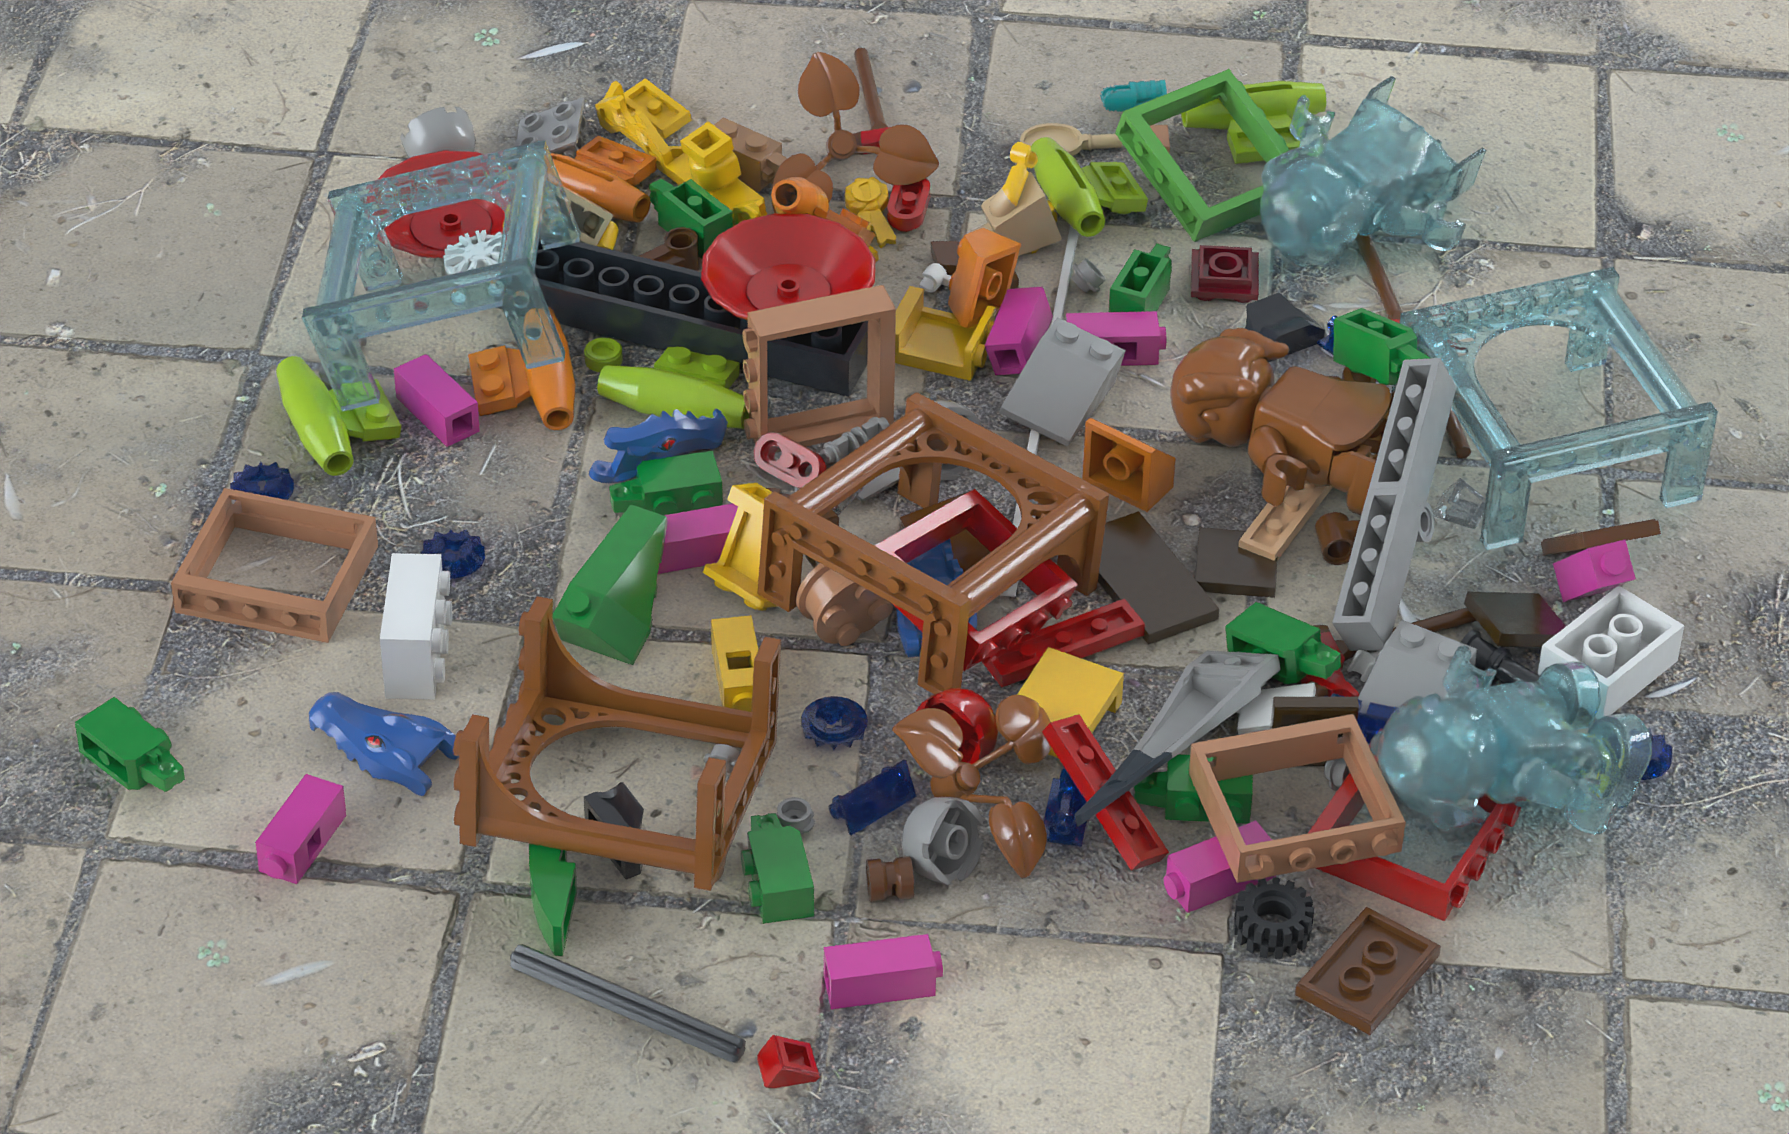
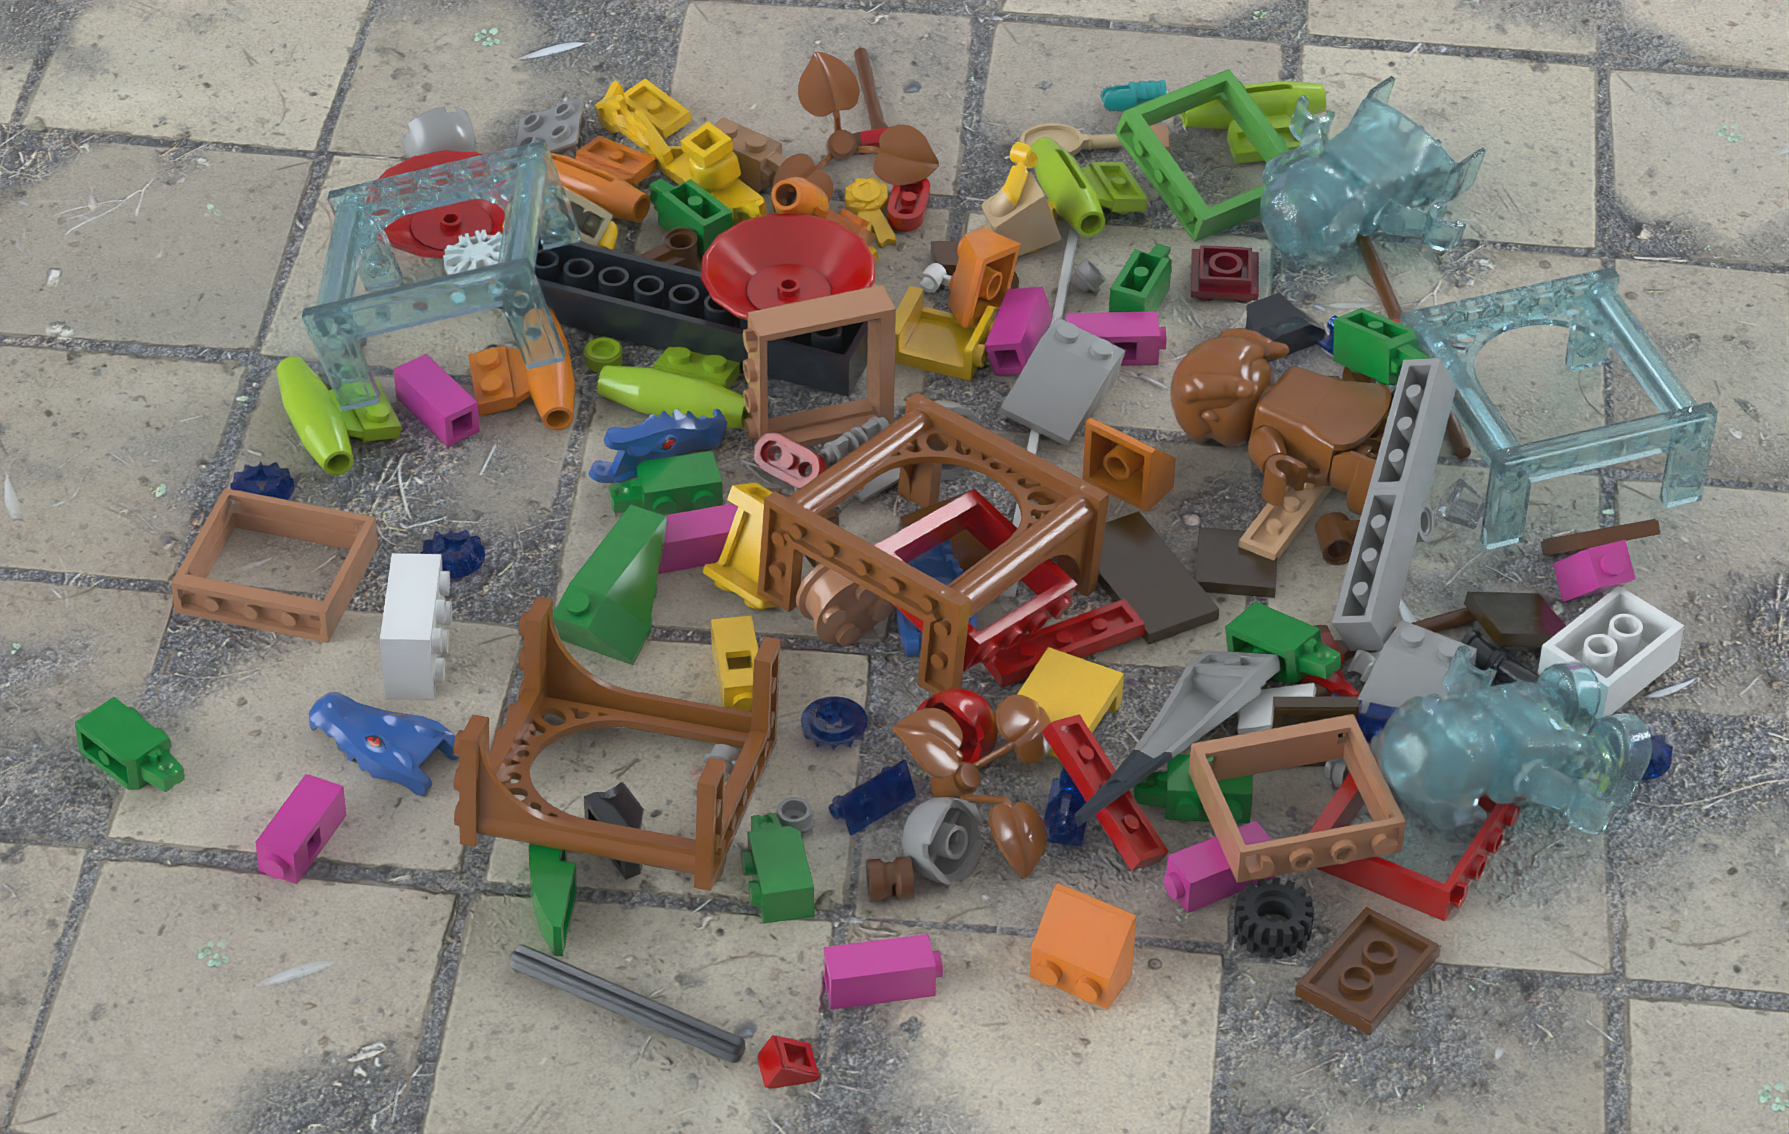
(1084, 946): none -> orange slope

